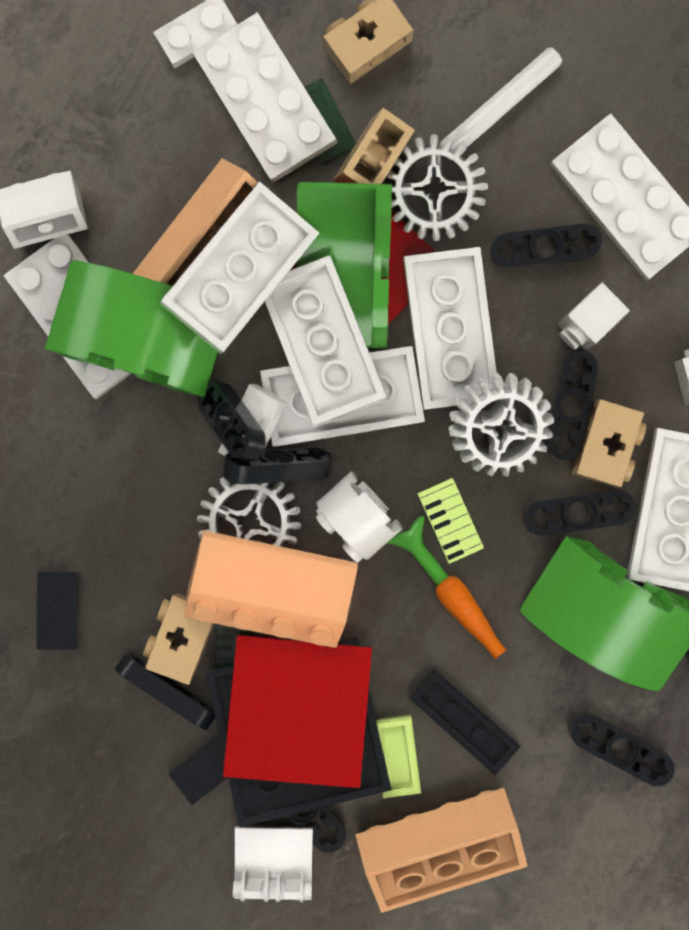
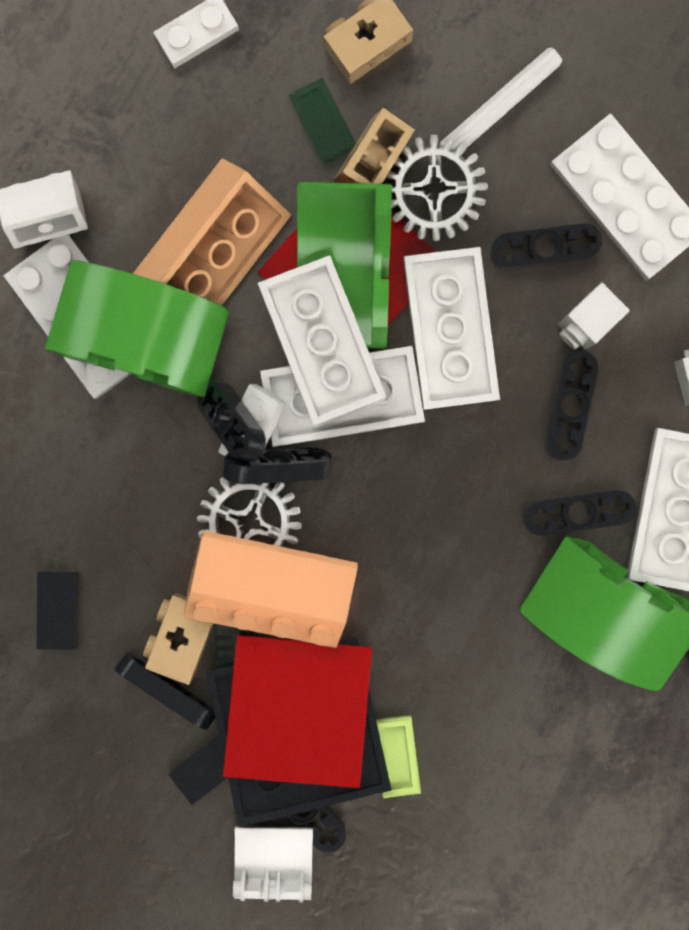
(239, 268): white plate -> none
(265, 97): white plate -> none
(357, 517): white brick -> none
(441, 850): light nougat slope -> none
(450, 520): yellowish green tile -> none
(450, 589): orange piece -> none
(464, 721): black tile -> none
(529, 433): white gear -> none
(604, 422): tan brick -> none
(641, 771): black beam -> none

